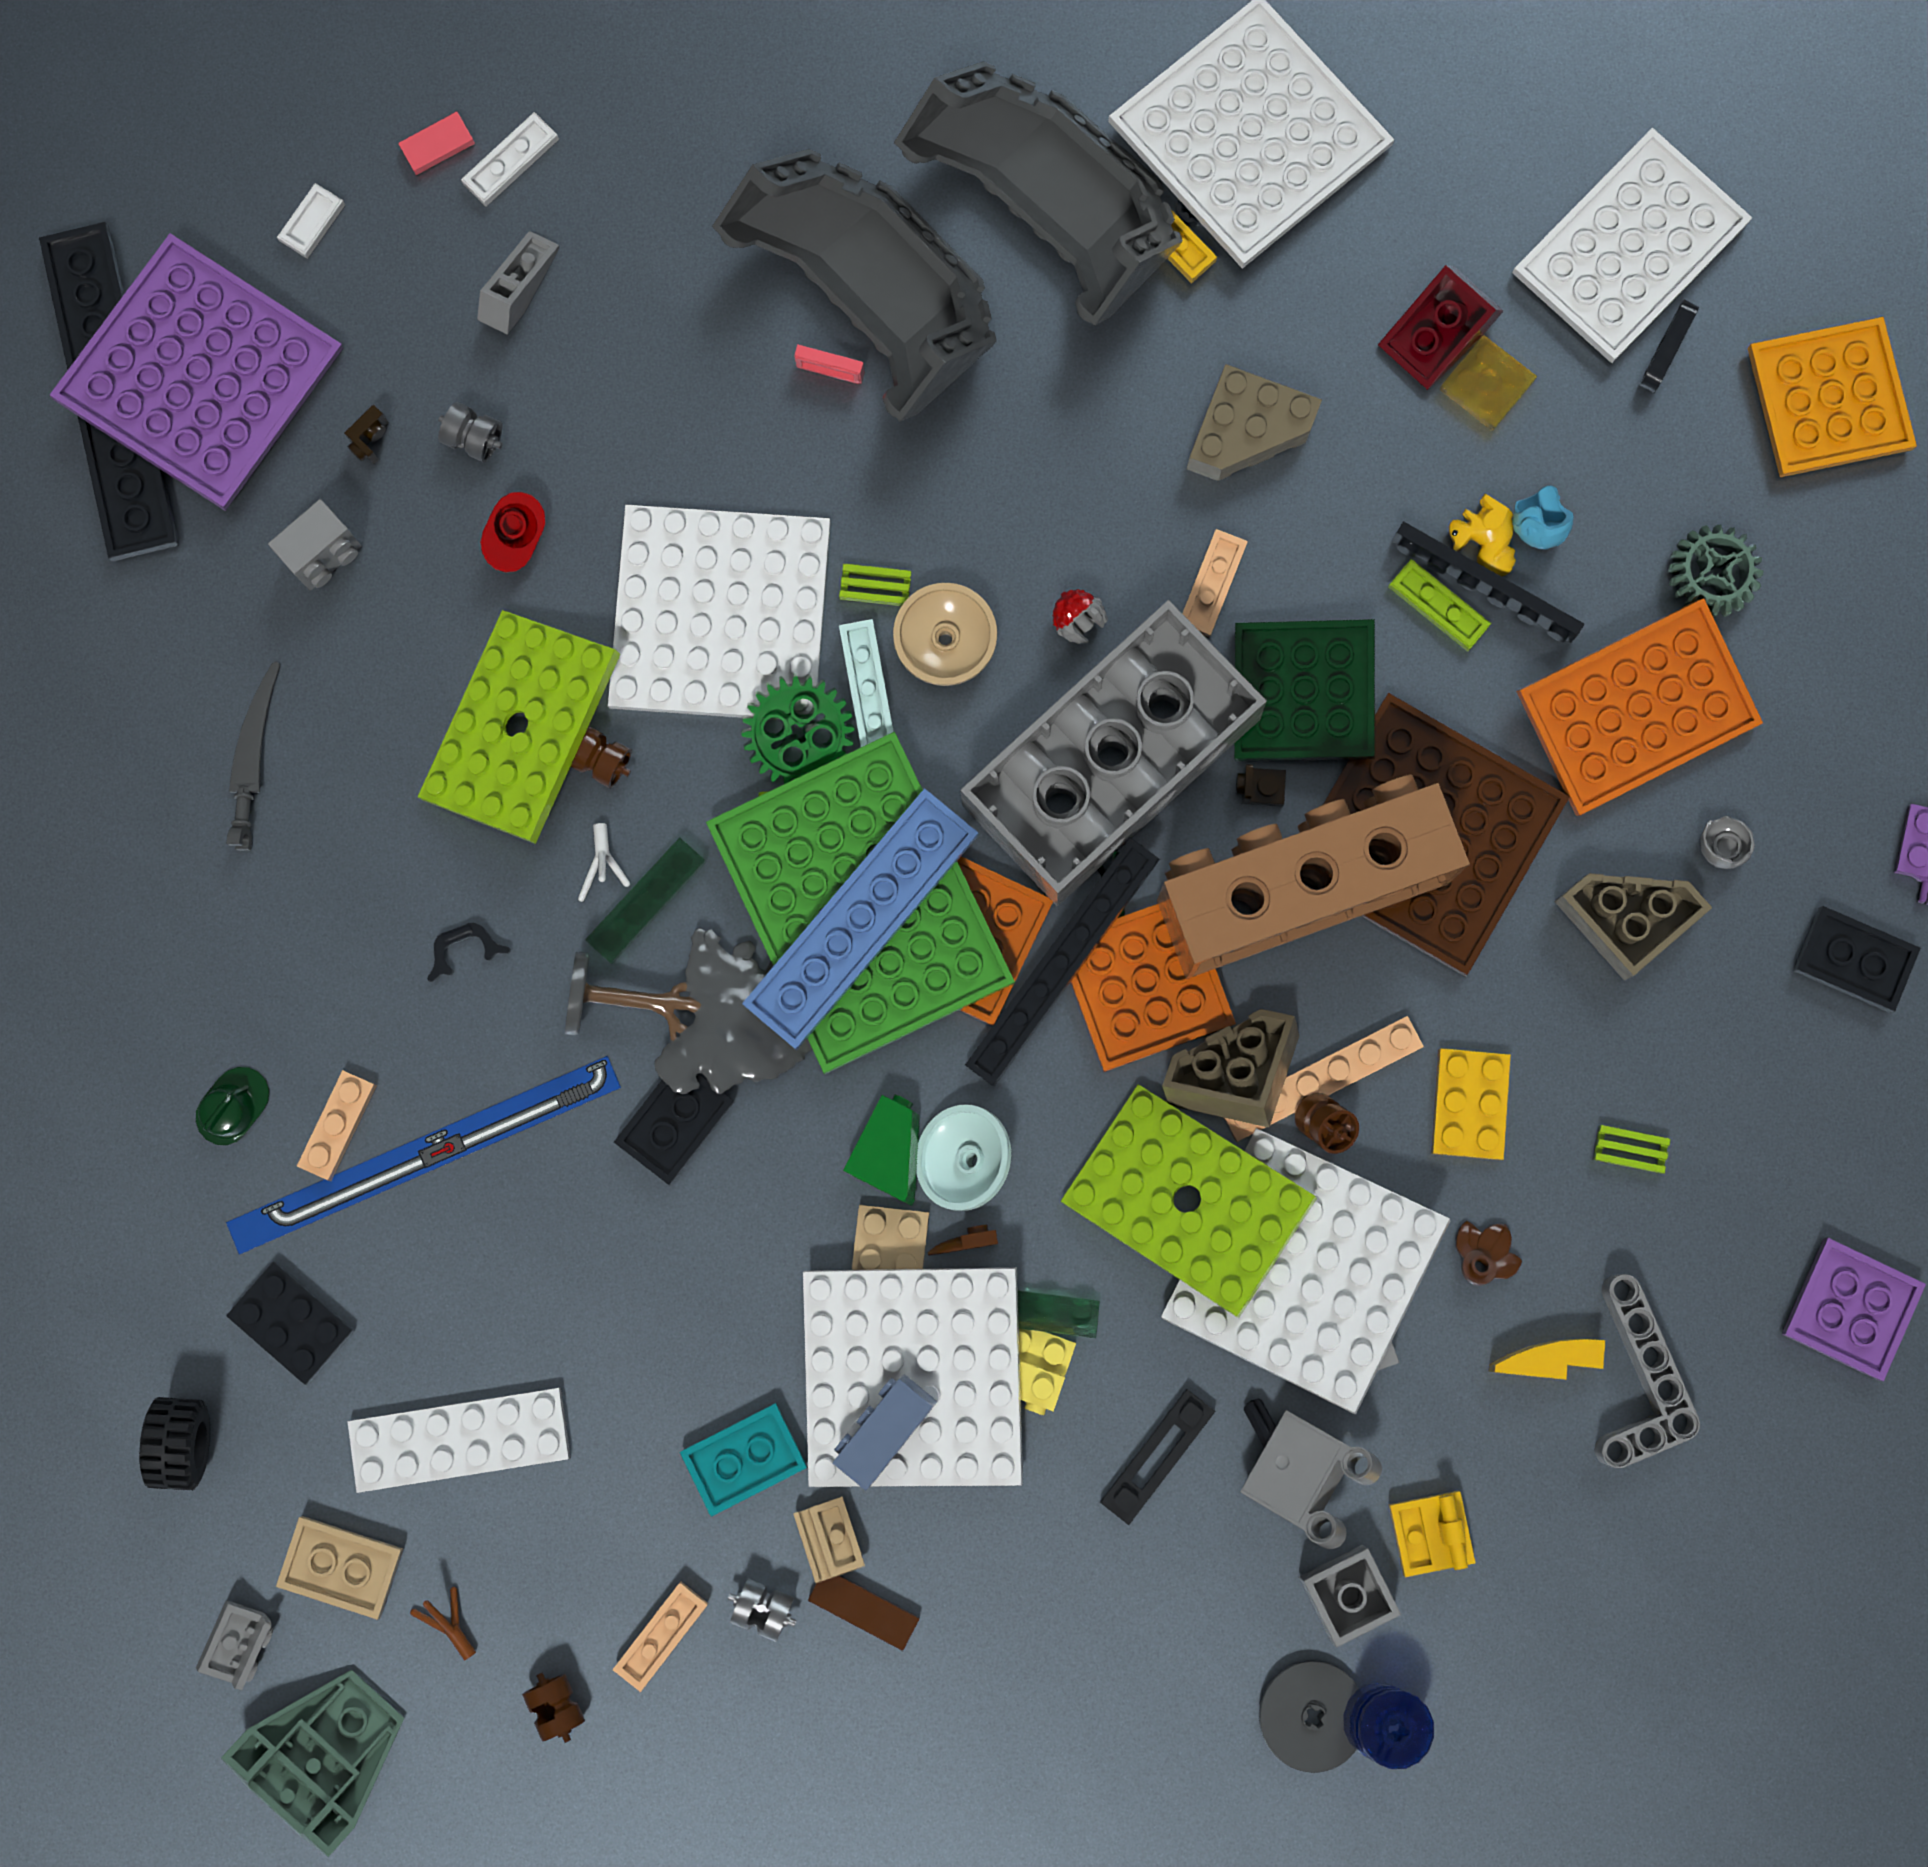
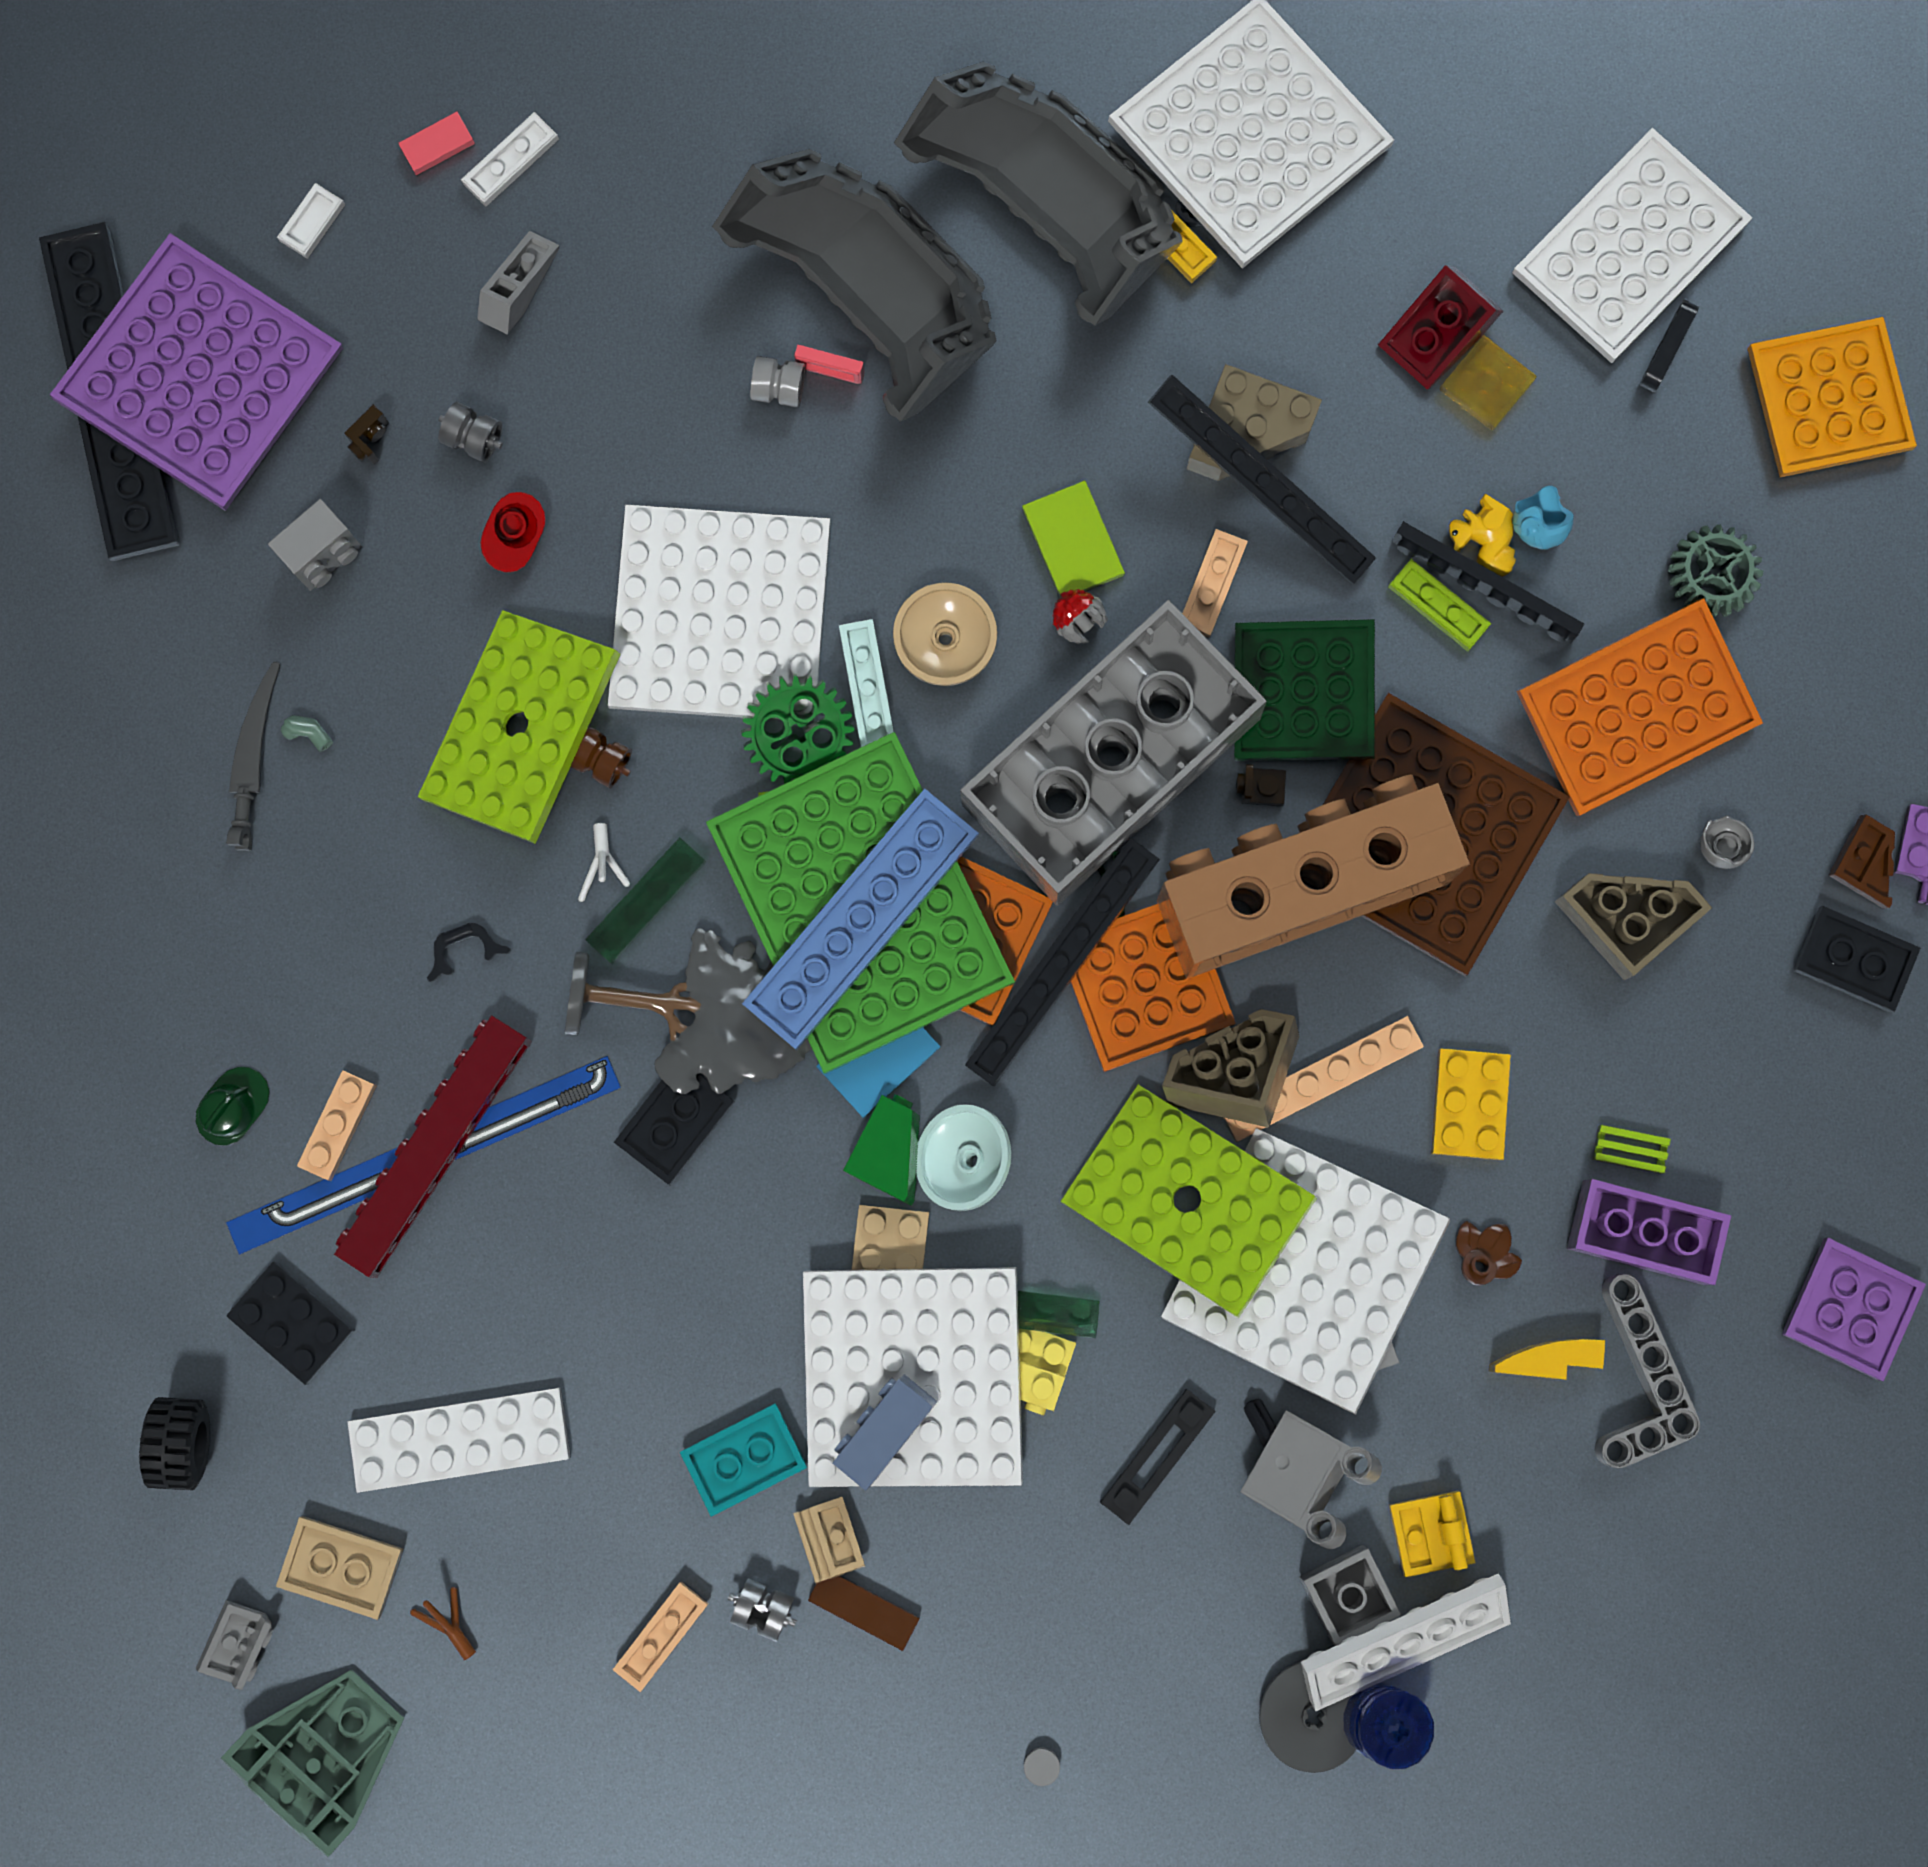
(308, 727): none -> sand green arm
(432, 1147): none -> dark red brick
(553, 1707): reddish brown wheel -> none
(777, 381): none -> light grey wheel
(874, 572): lime tile -> none
(882, 1070): none -> dark azure tile
(977, 1237): reddish brown plate -> none
(1041, 1766): none -> light grey tile
(1073, 539): none -> lime tile
(1261, 479): none -> black plate
(1327, 1123): reddish brown wheel -> none
(1406, 1642): none -> white plate
(1649, 1232): none -> medium lavender brick
(1867, 861): none -> reddish brown wing

